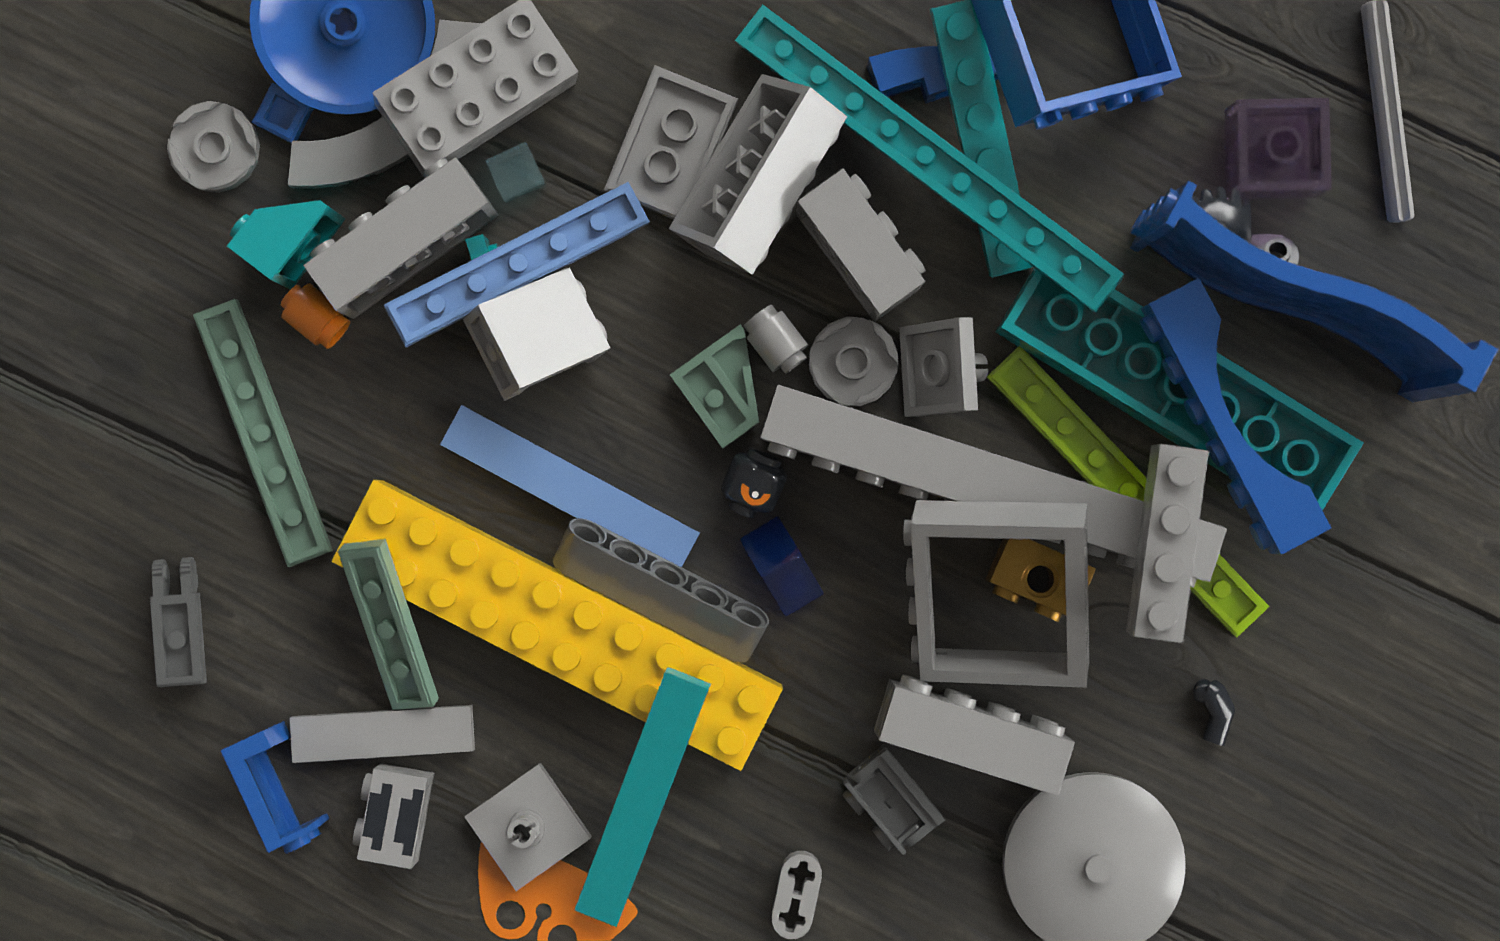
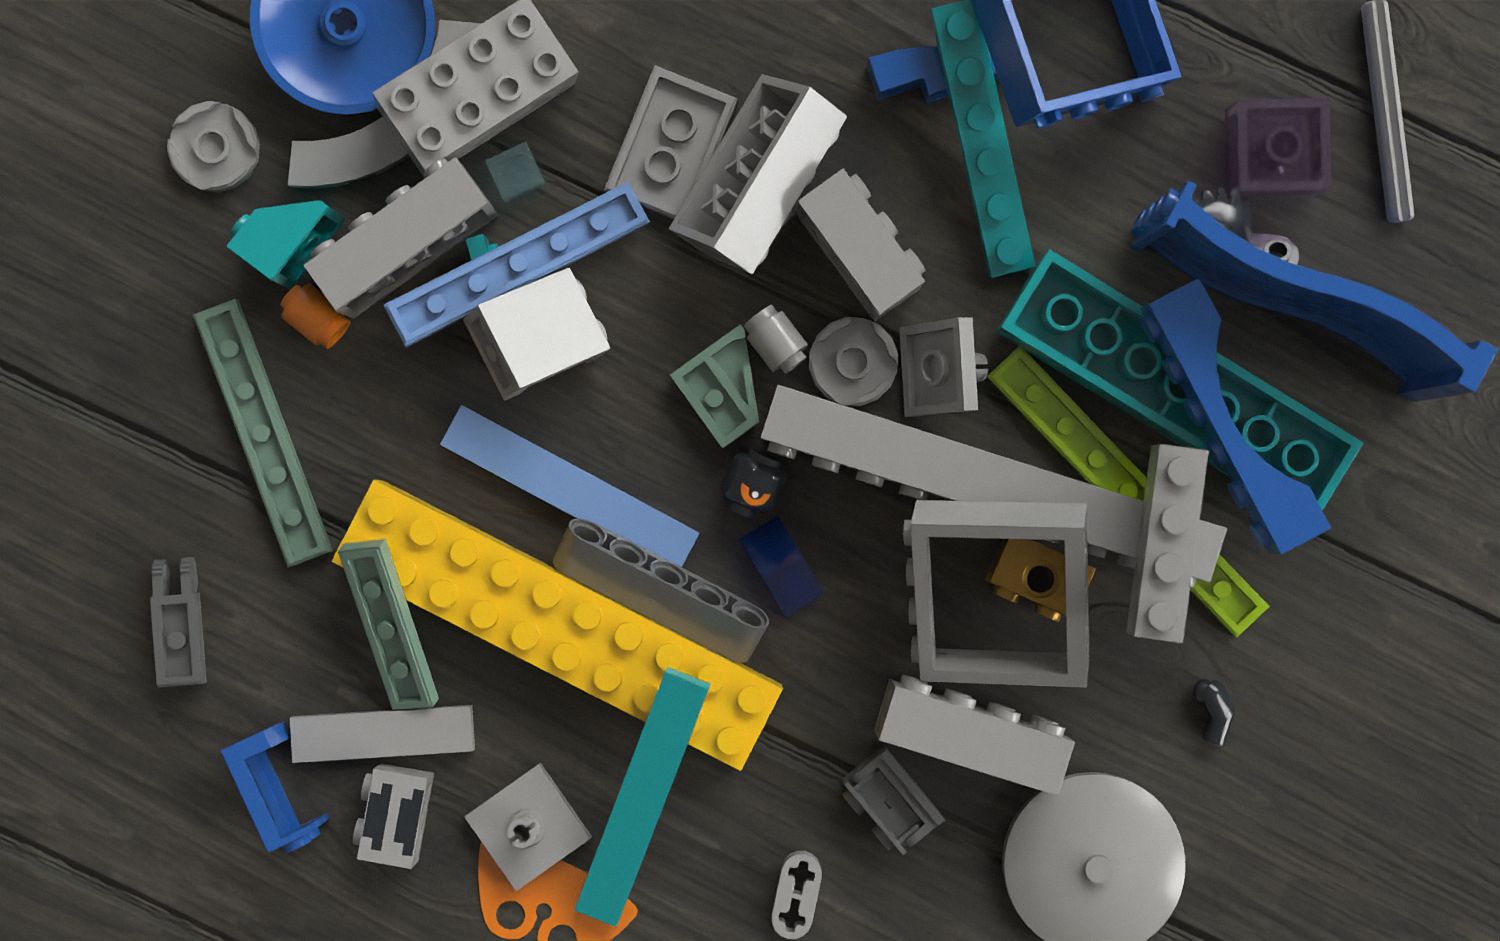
(282, 115): blue tile -> none
(933, 161): teal plate -> none

